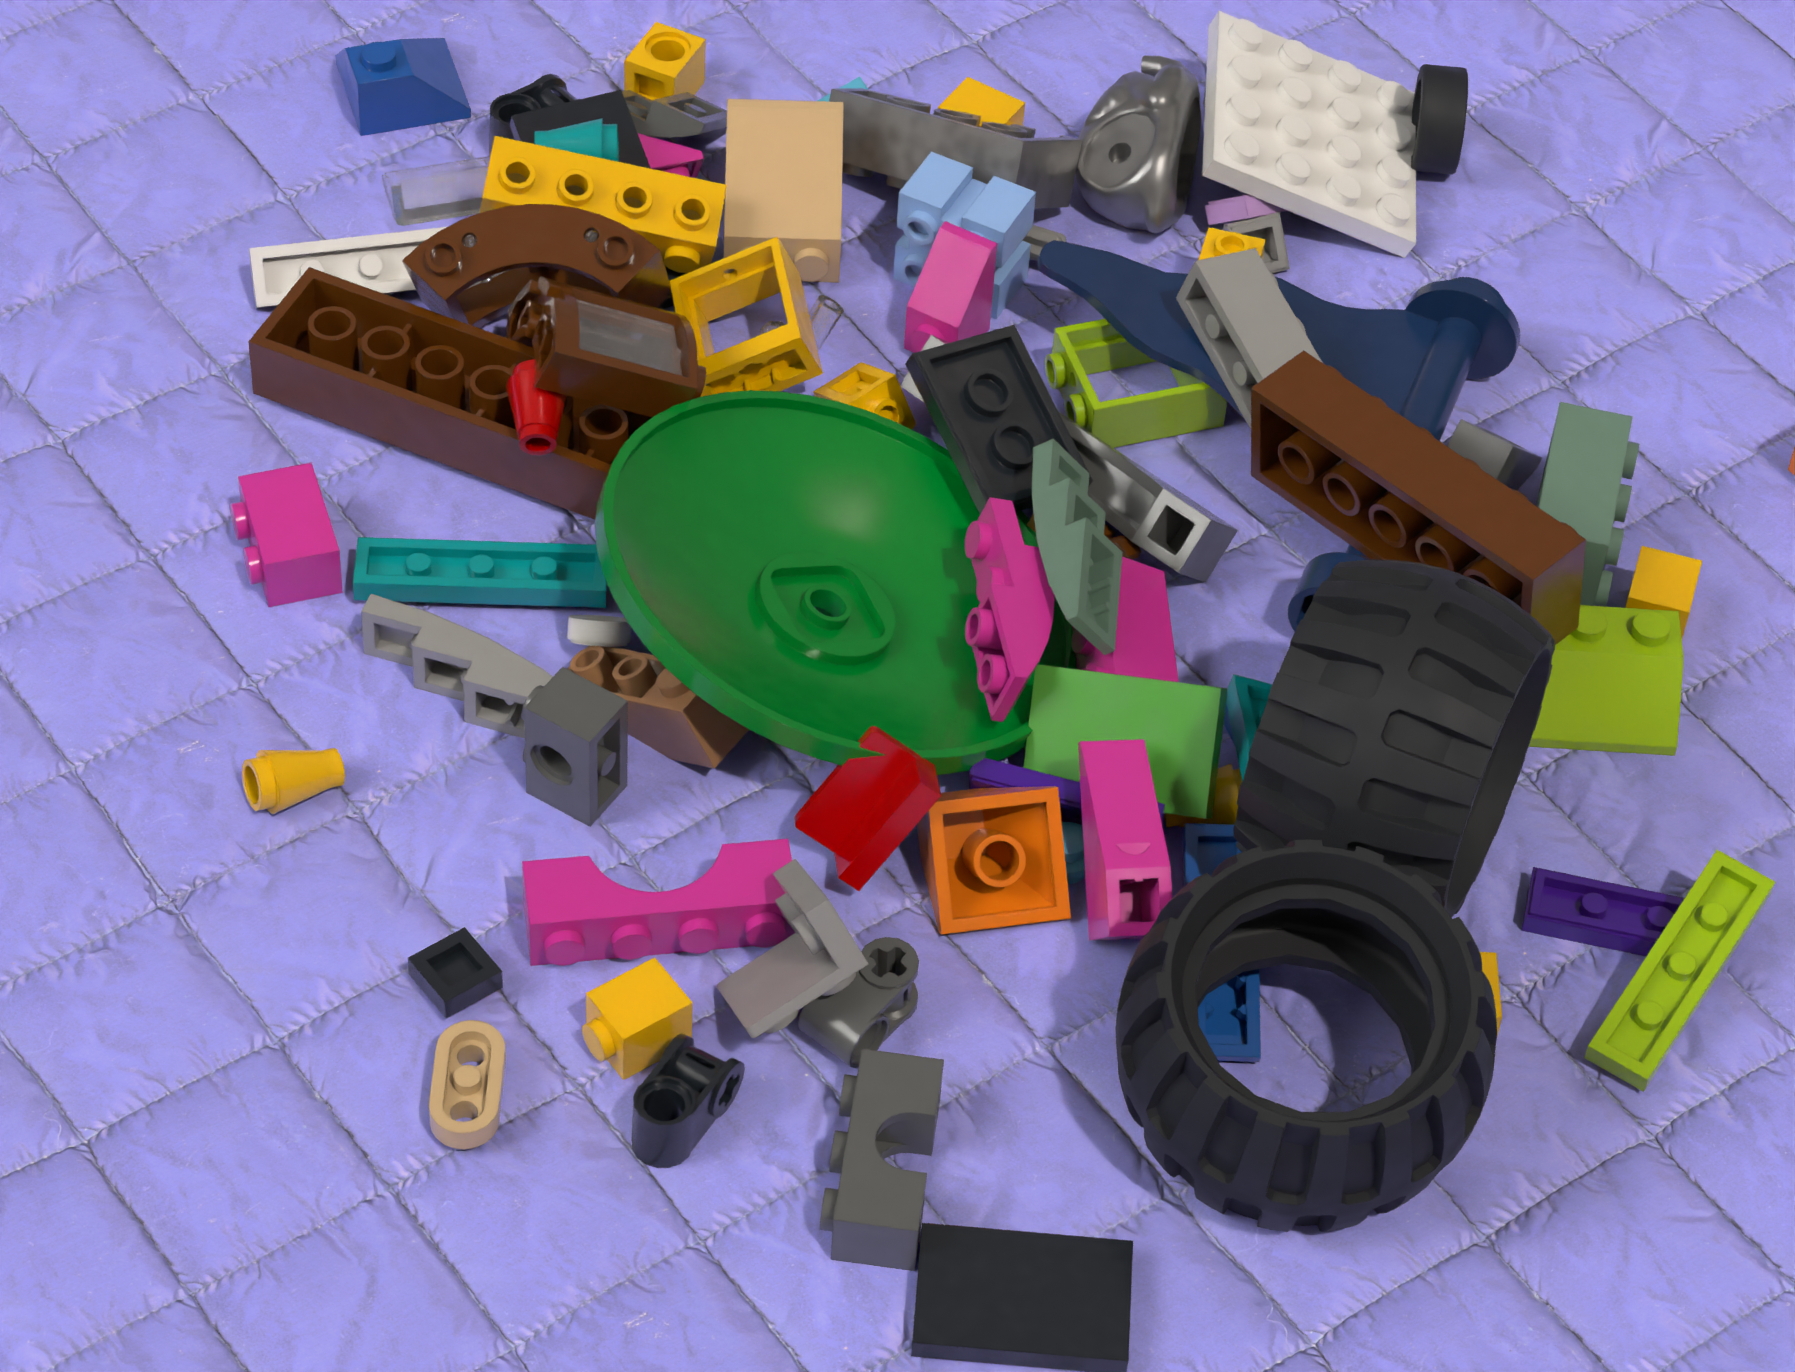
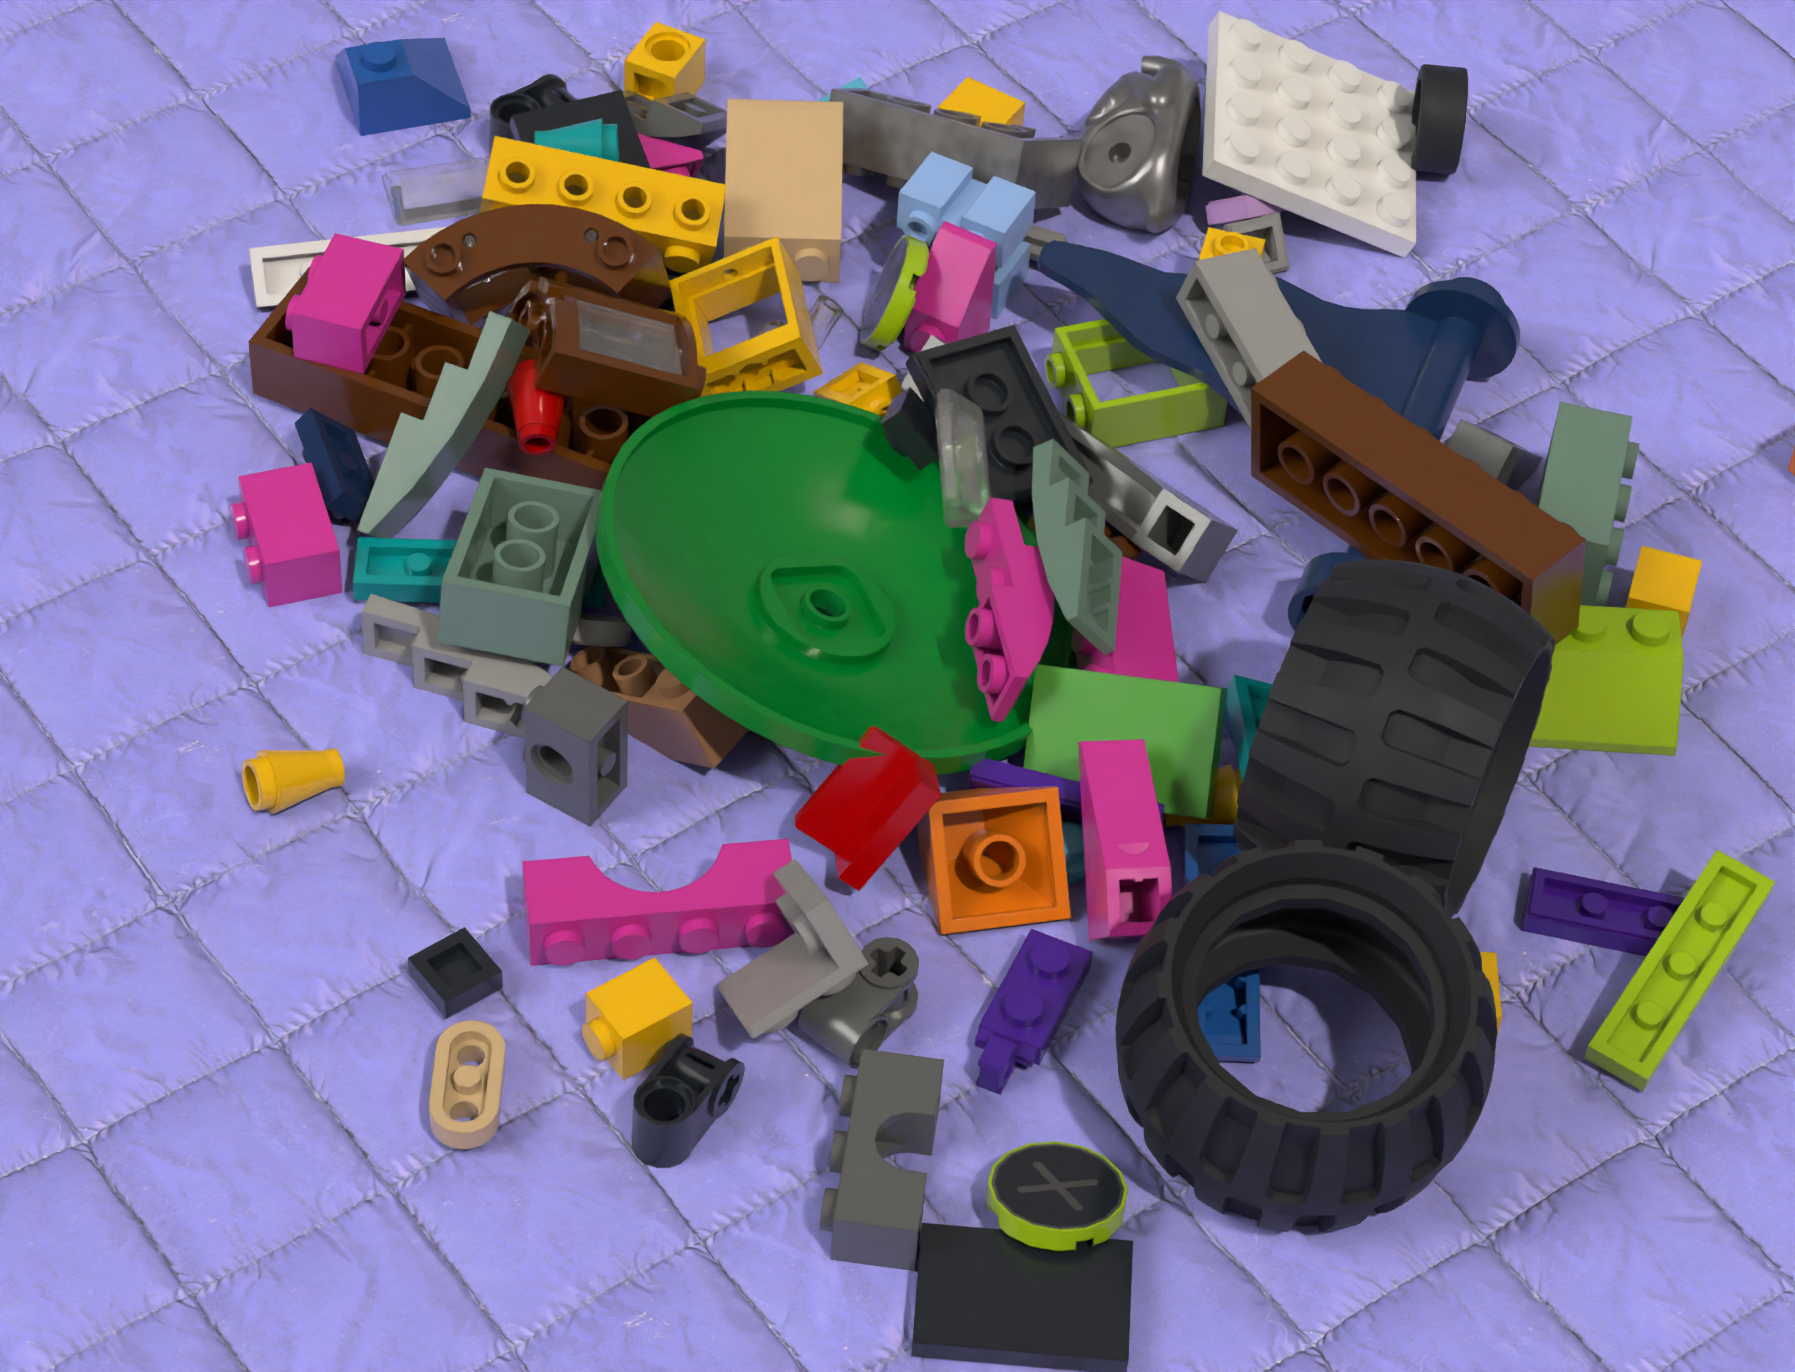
(336, 463): none -> dark blue plate
(347, 303): none -> dark pink brick
(429, 449): none -> sand green slope
(520, 568): none -> sand green brick
(894, 293): none -> lime tile
(911, 429): none -> black plate
(961, 458): none -> clear slope
(1029, 1007): none -> dark purple hinge
(1056, 1195): none -> tile

